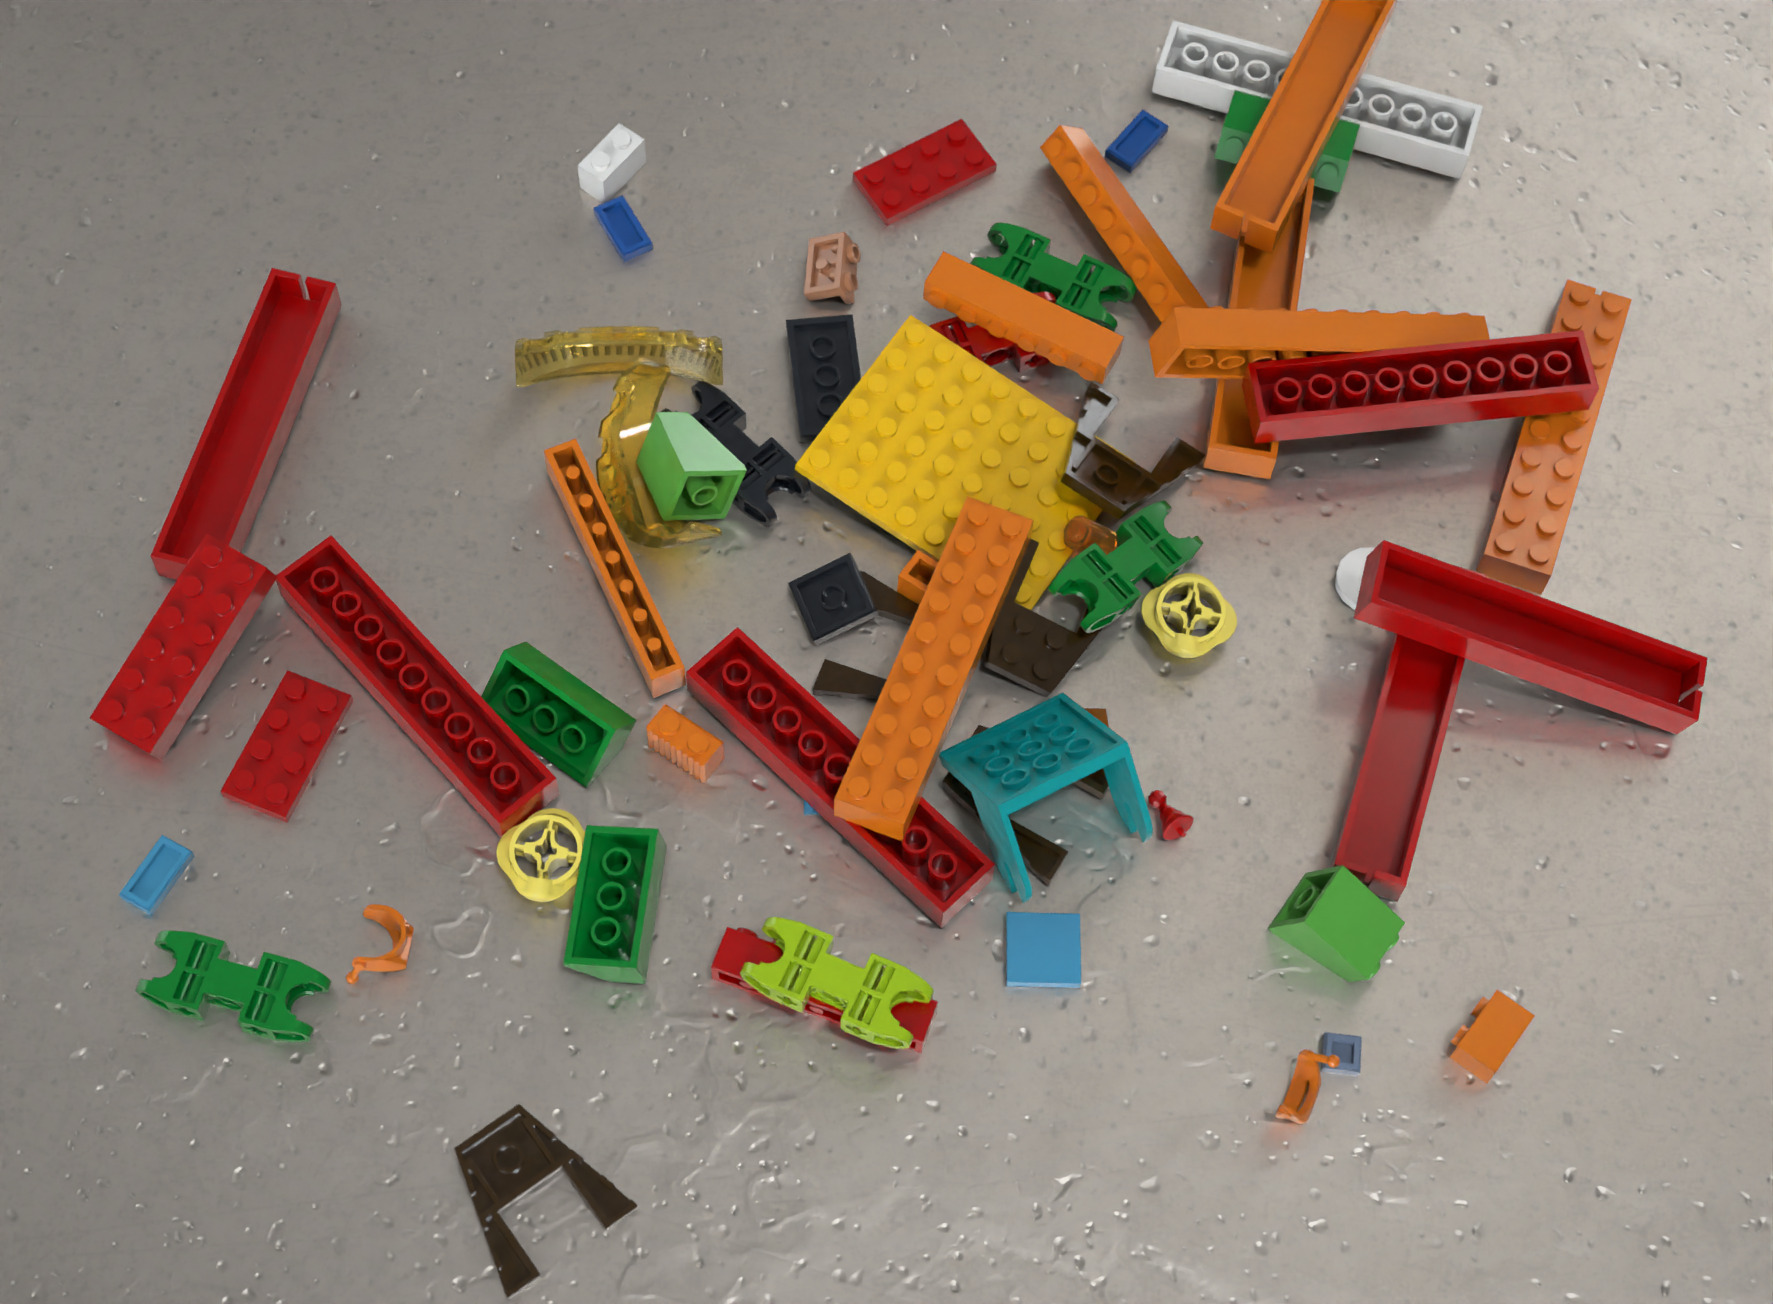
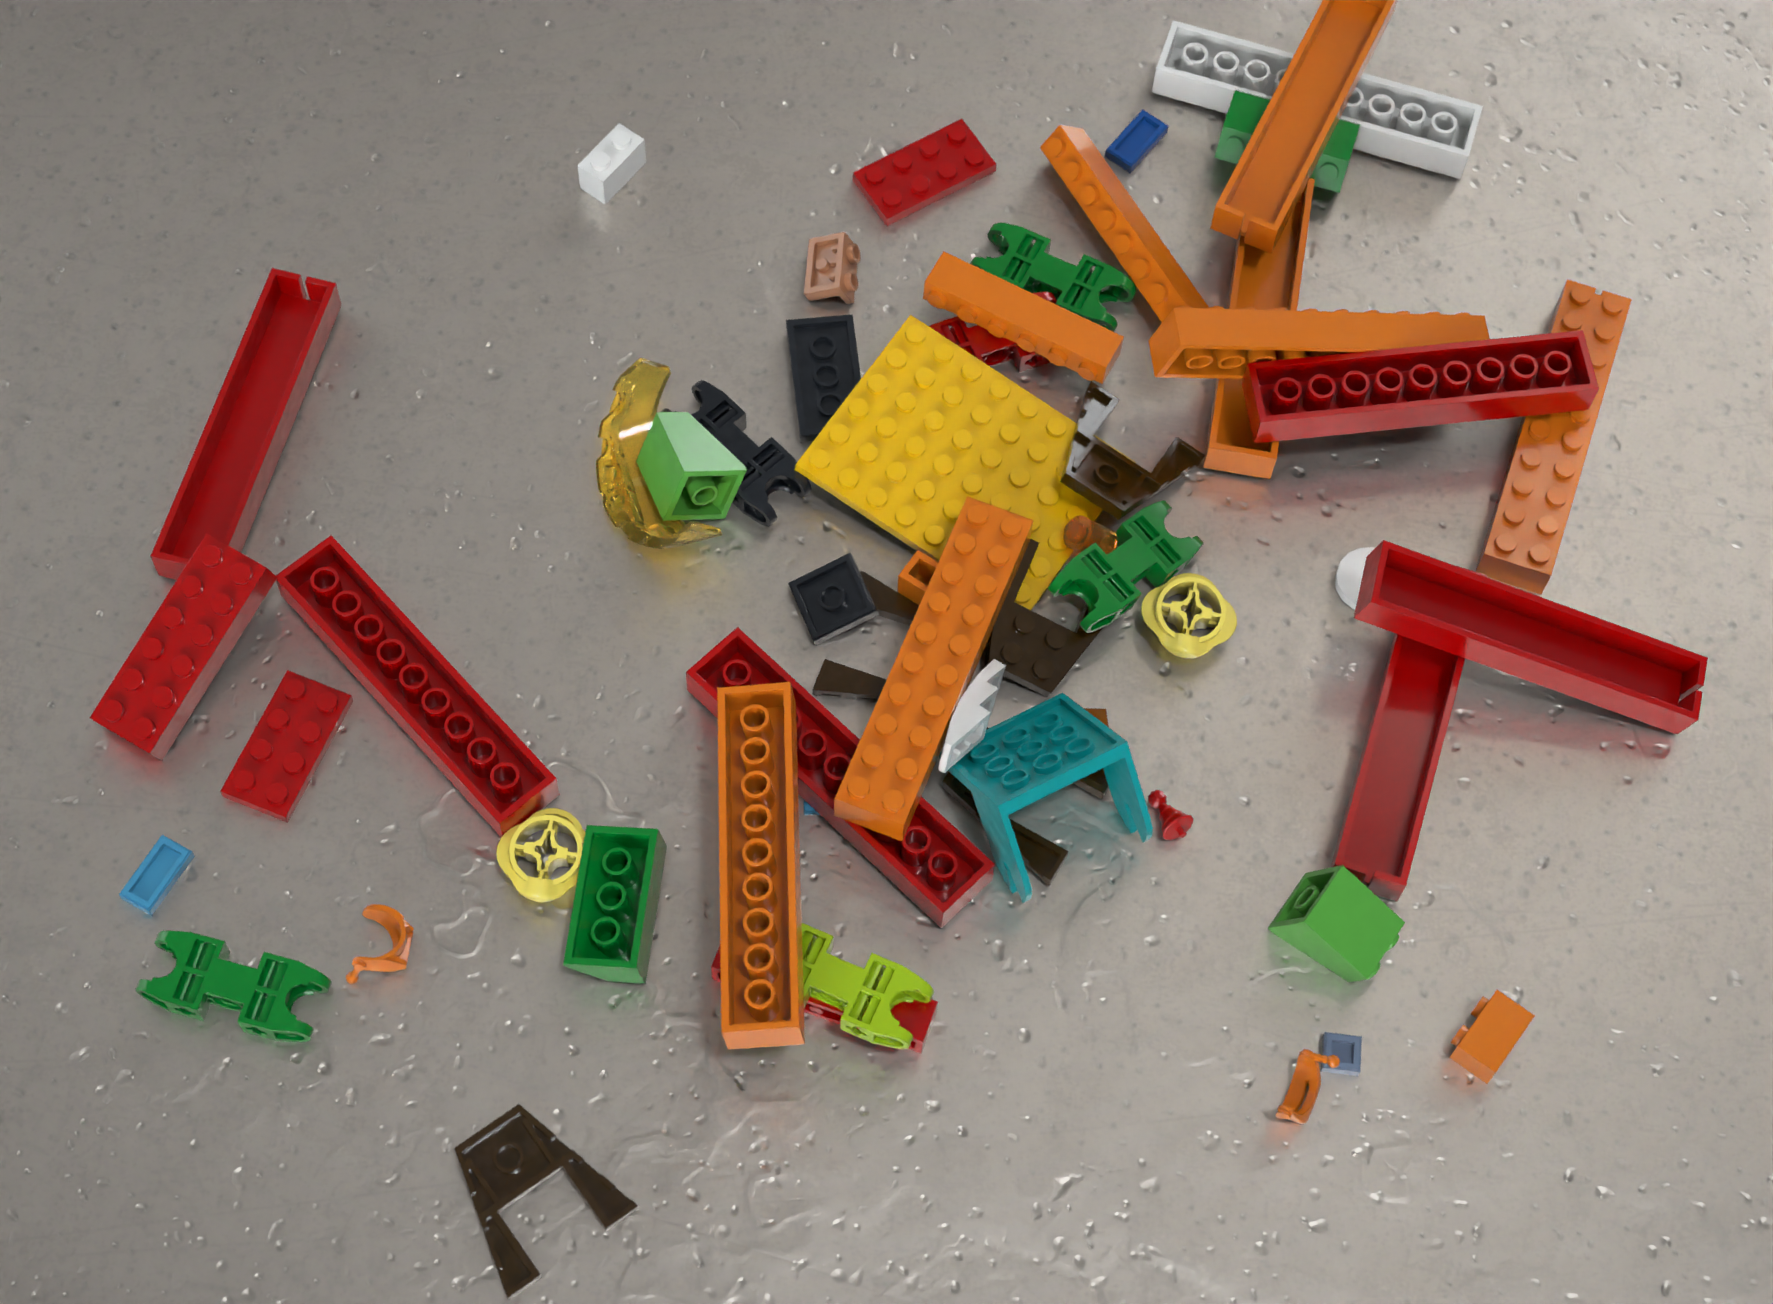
(557, 713): green slope -> none
(614, 351): clear yellow windscreen -> none
(615, 568): orange brick -> none
(623, 228): blue tile -> none
(685, 743): orange brick -> none
(759, 867): none -> orange brick
(972, 715): none -> white slope
(1043, 950): dark azure tile -> none

